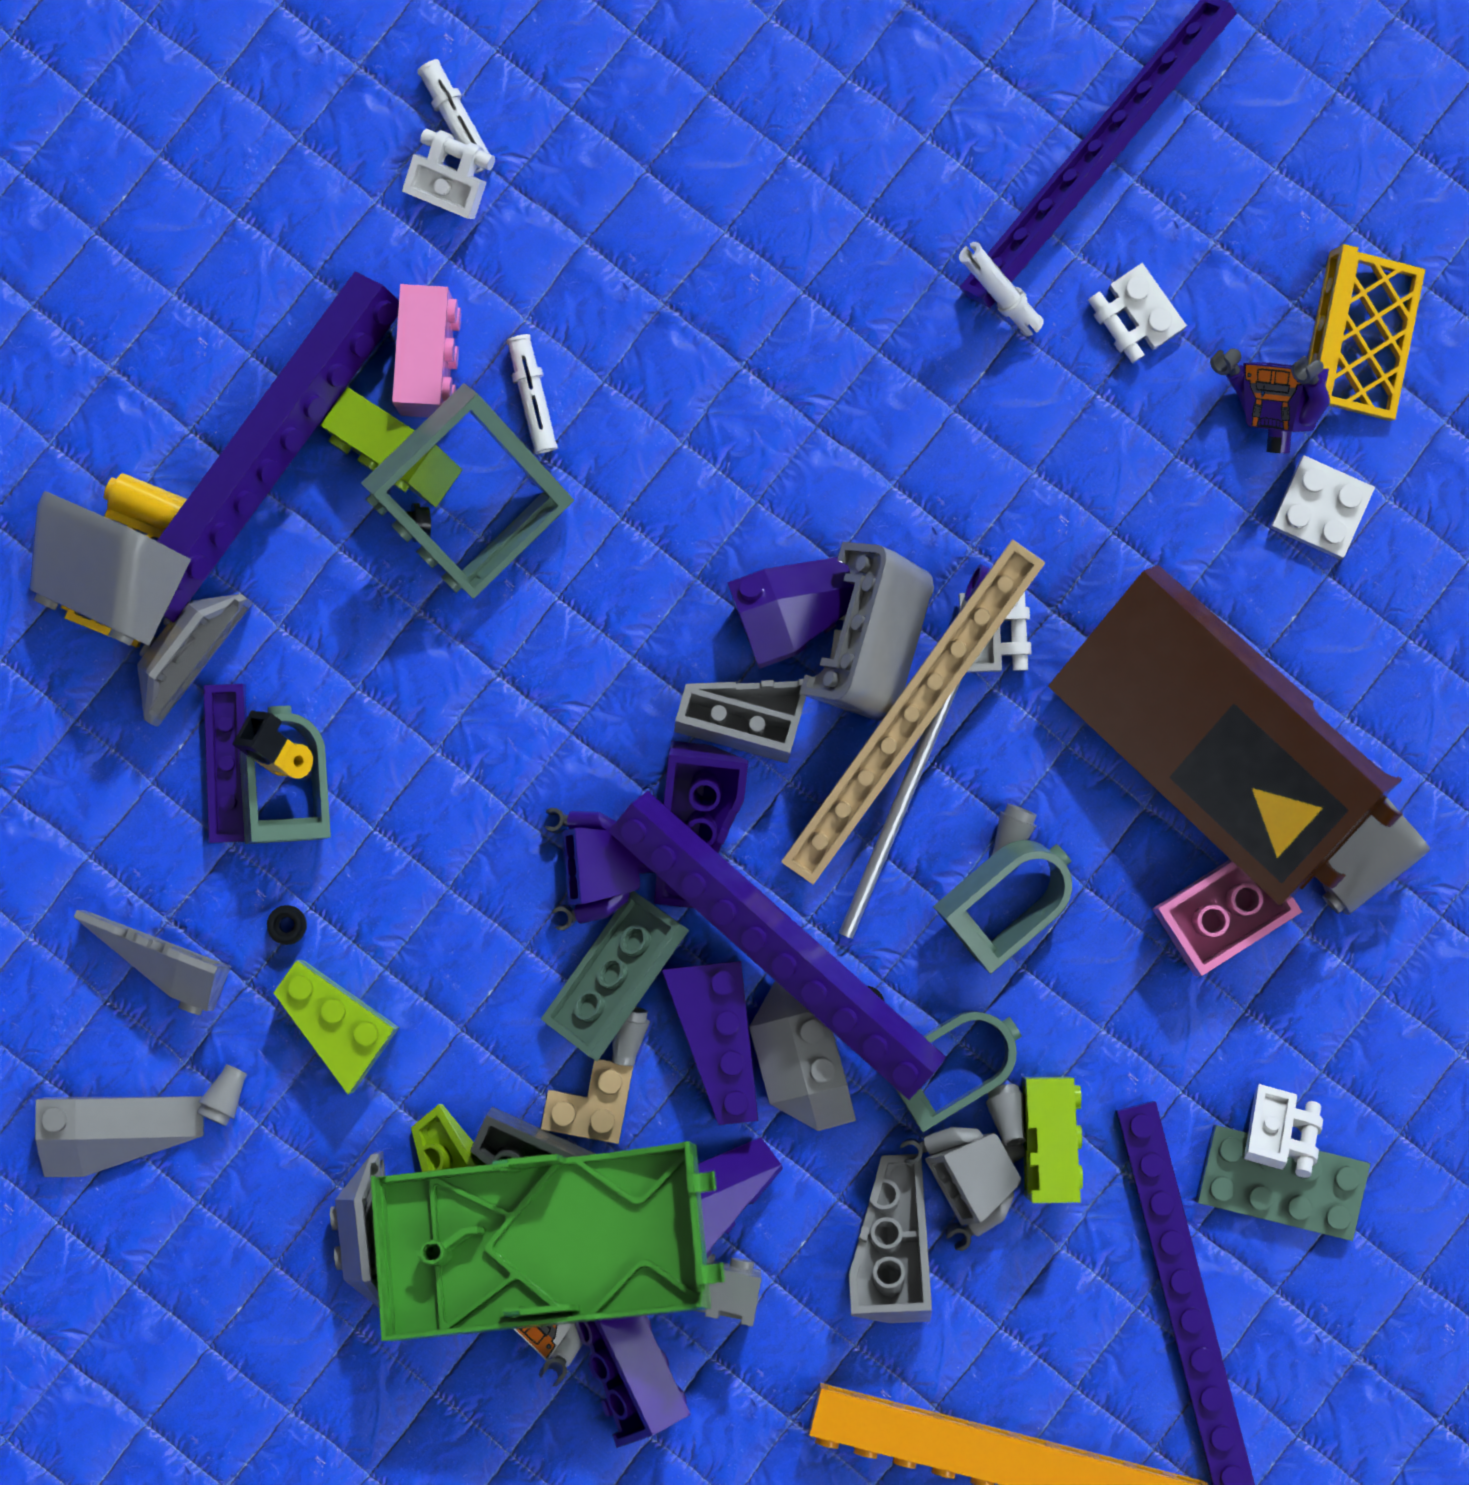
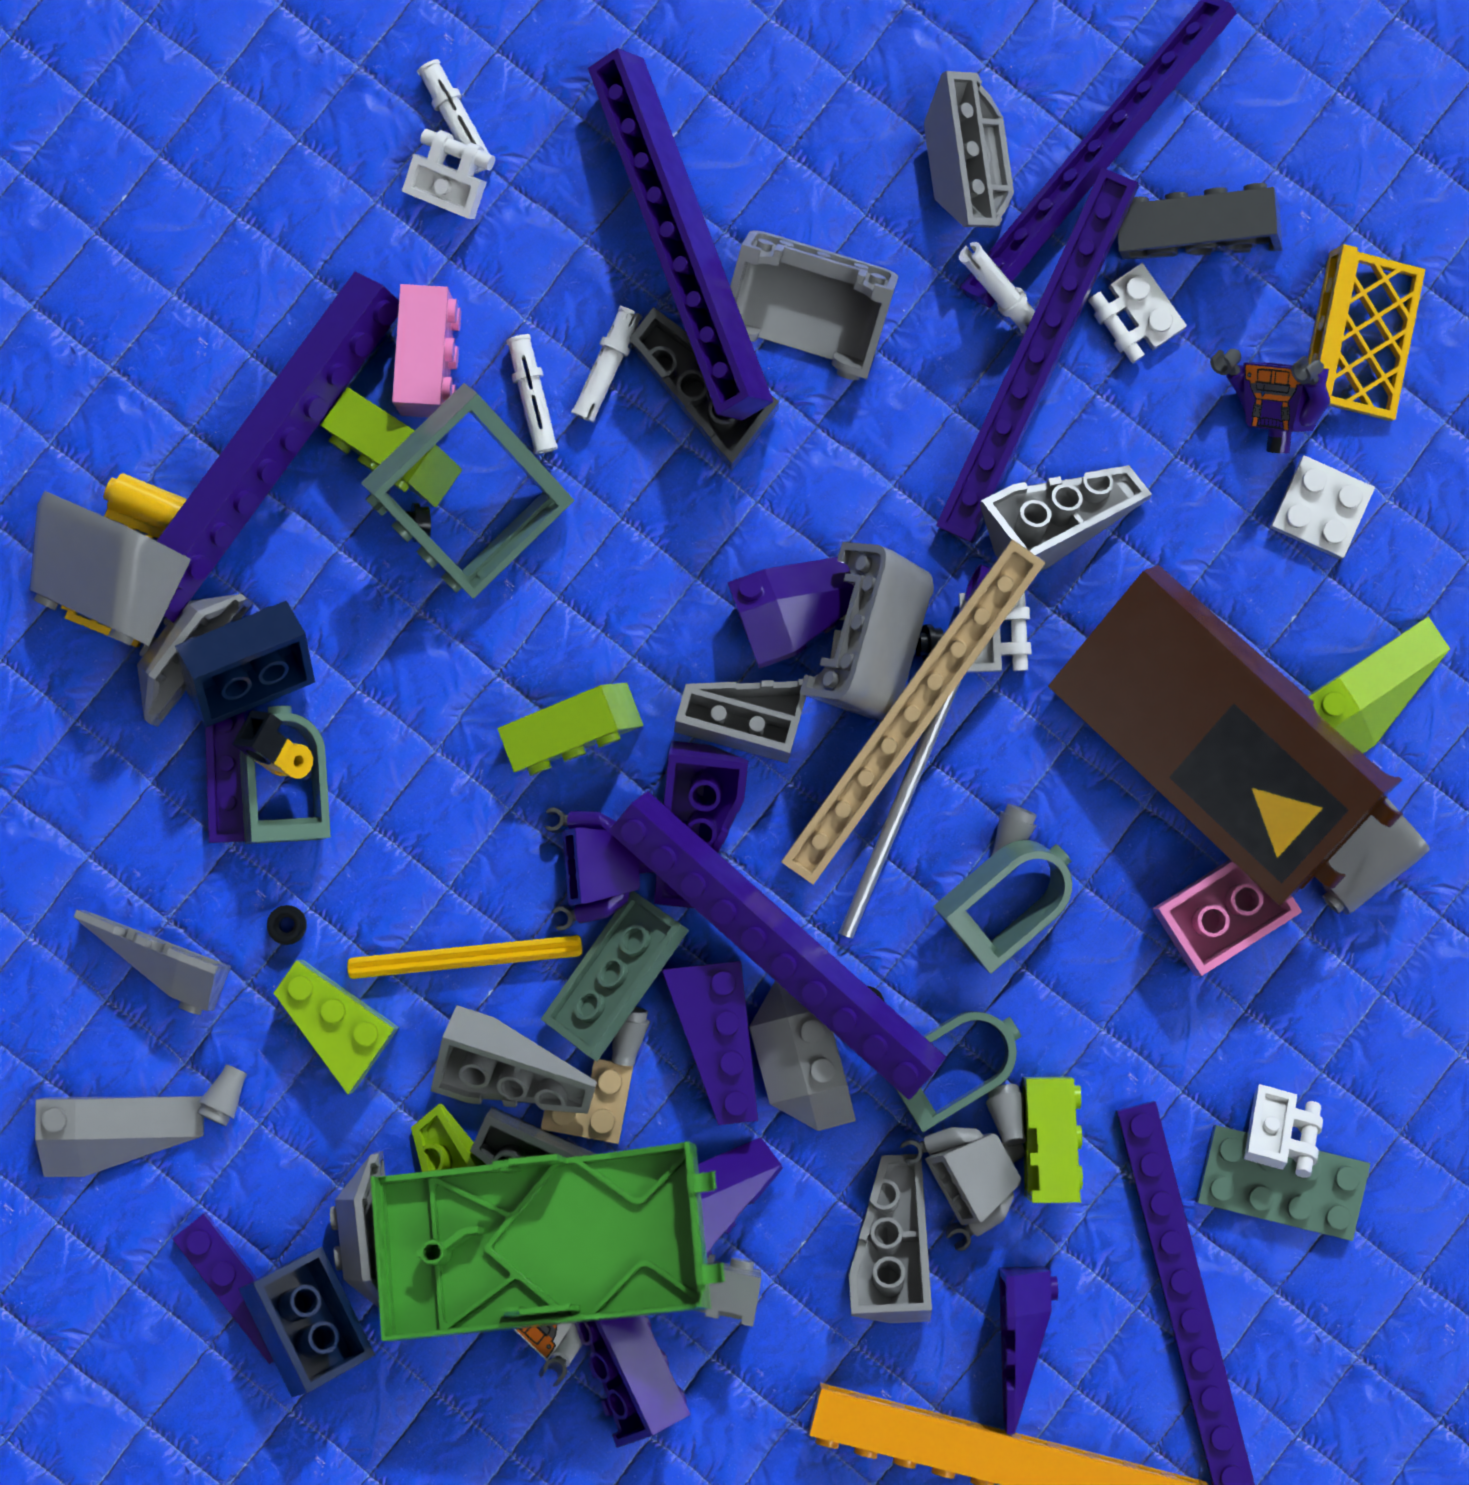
(222, 1271): none -> dark purple plate
(245, 663): none -> dark blue brick
(306, 1322): none -> dark blue brick
(464, 957): none -> yellow axle
(494, 1062): none -> light grey wedge
(570, 727): none -> lime wedge
(606, 364): none -> white pin
(671, 359): none -> dark grey wedge
(680, 235): none -> dark purple brick
(812, 300): none -> light grey windscreen
(927, 640): none -> black plate
(968, 151): none -> light grey wedge
(1023, 1321): none -> dark purple wedge
(1038, 353): none -> dark purple plate
(1061, 514): none -> light grey wedge
(1202, 223): none -> dark grey wedge
(1377, 688): none -> lime wedge

